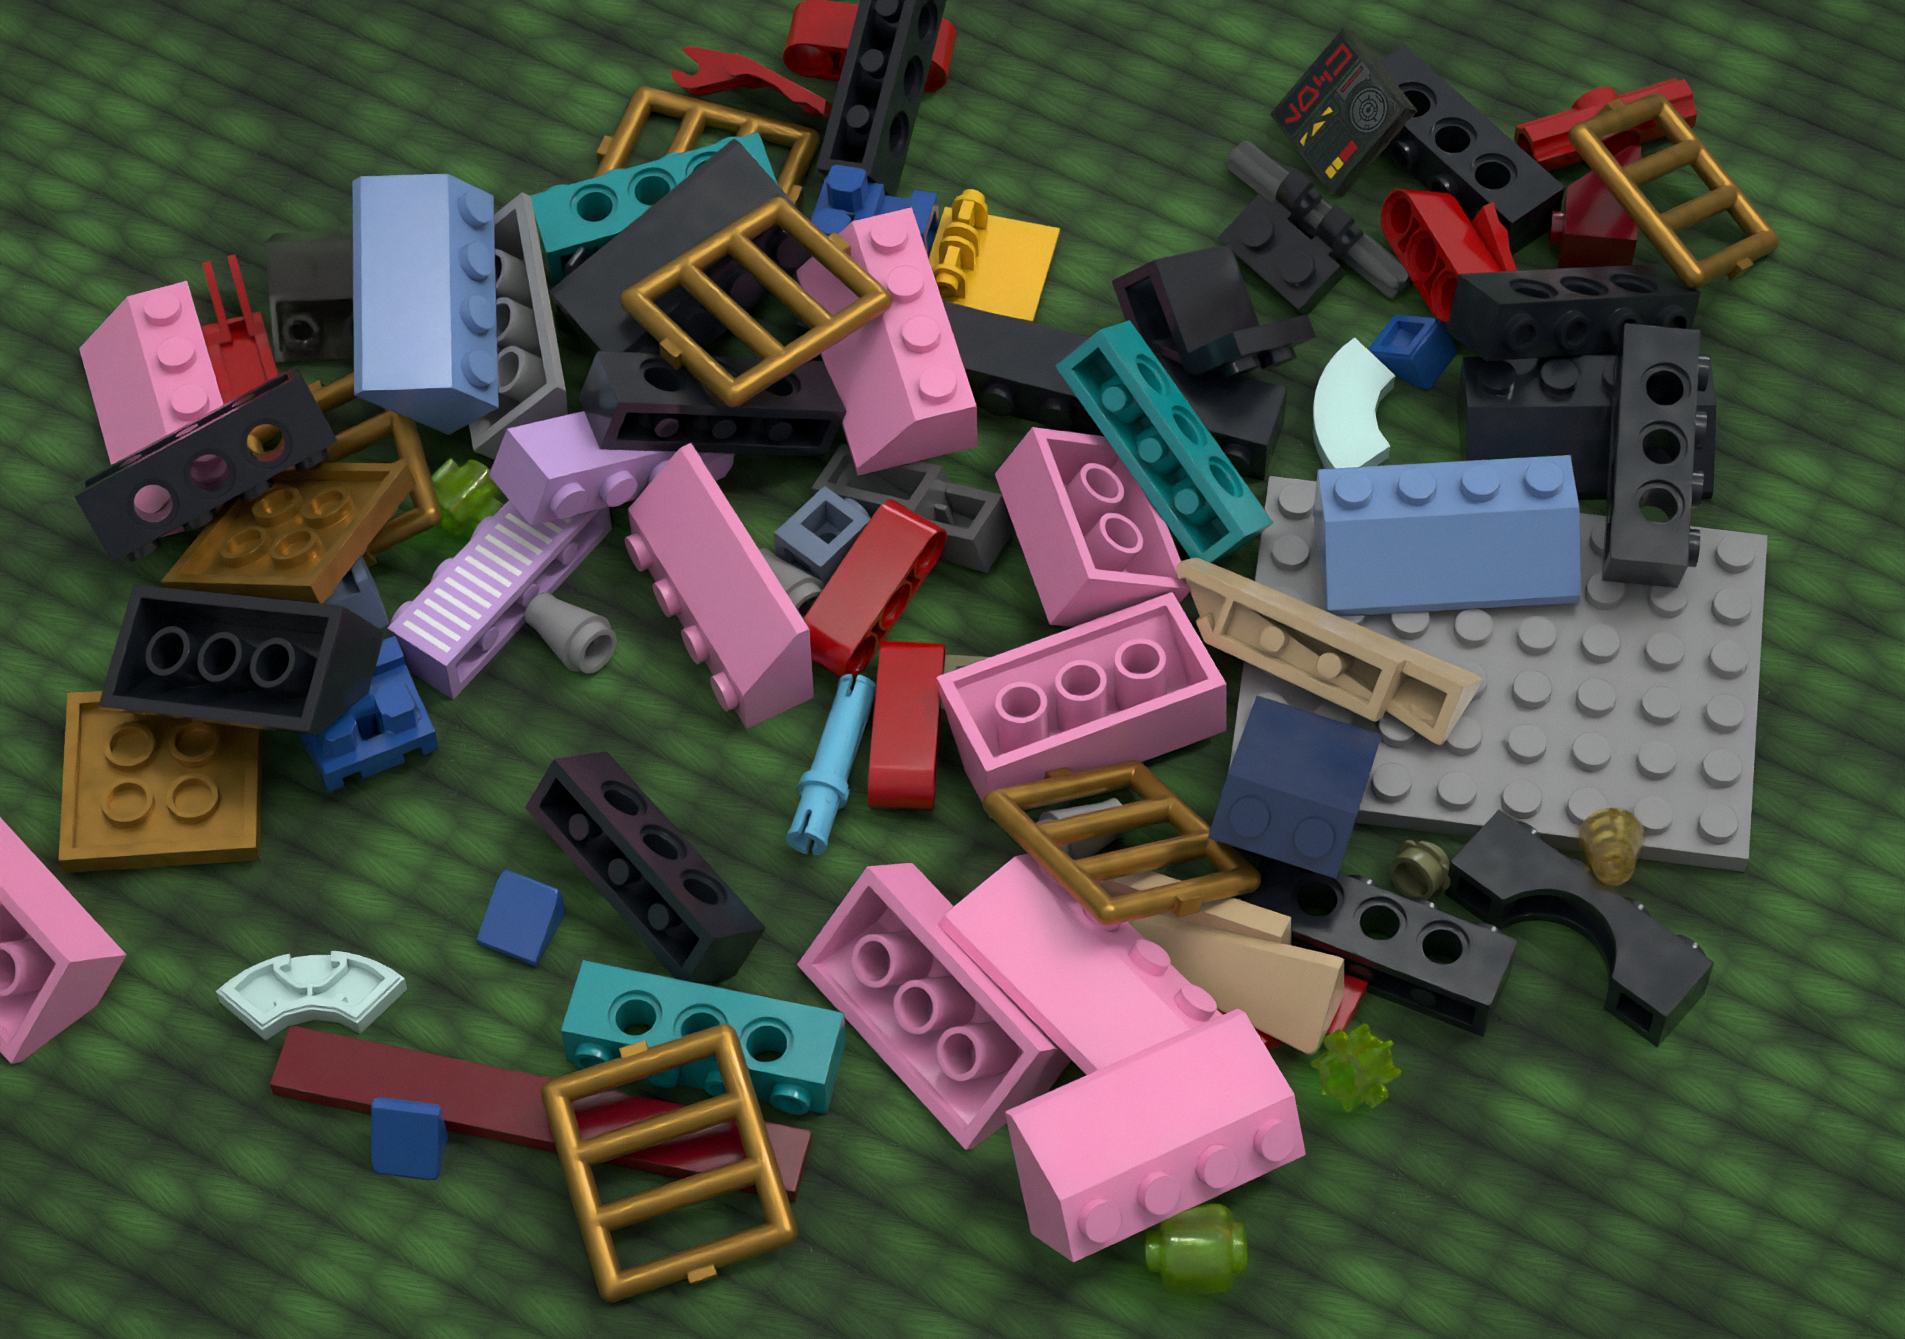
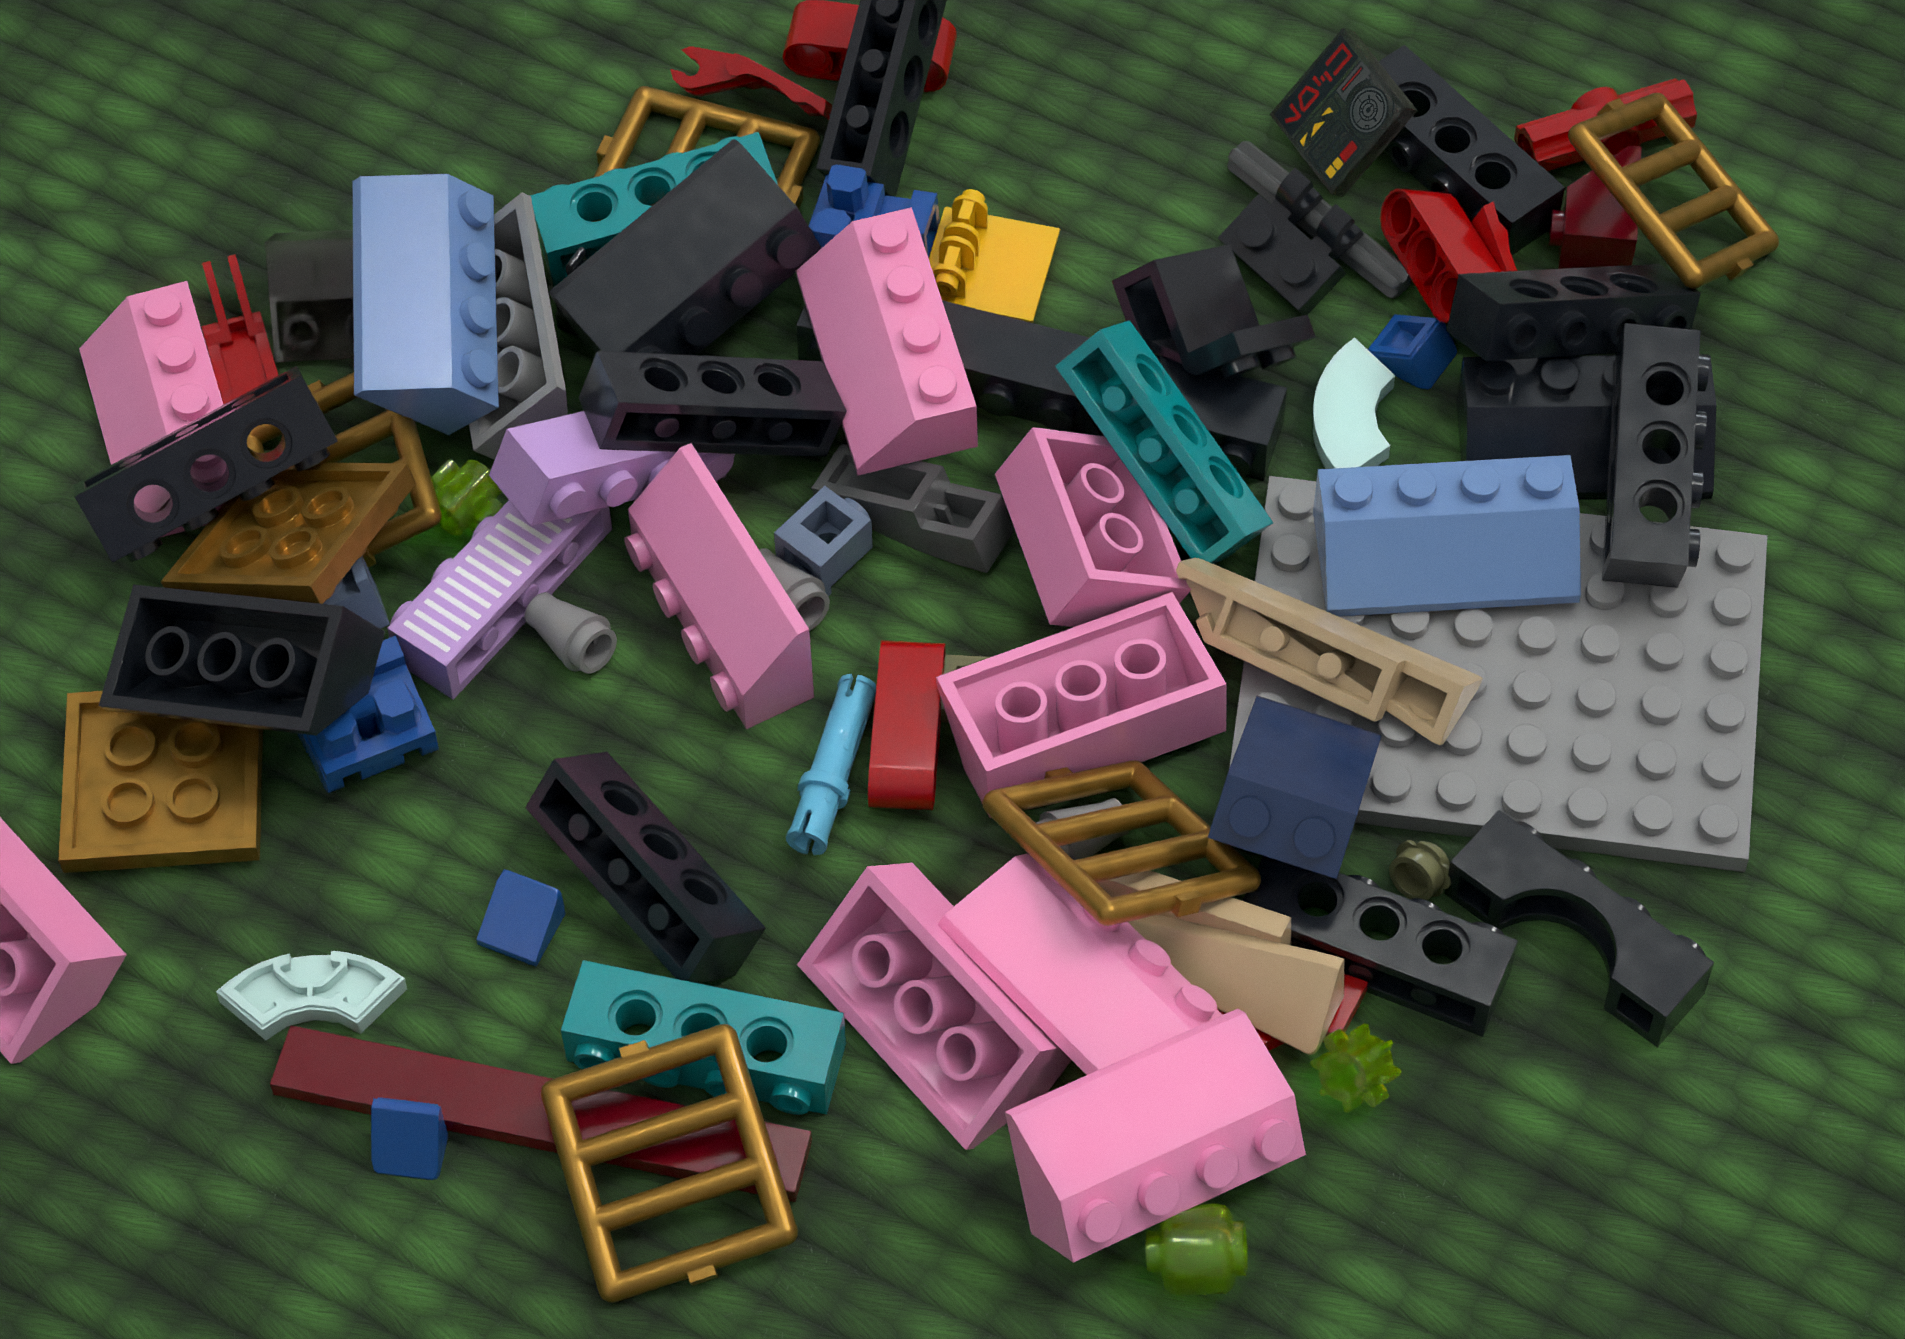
(776, 359): pearl gold bar -> none
(872, 588): red beam -> none
(1612, 844): clear yellow cone -> none

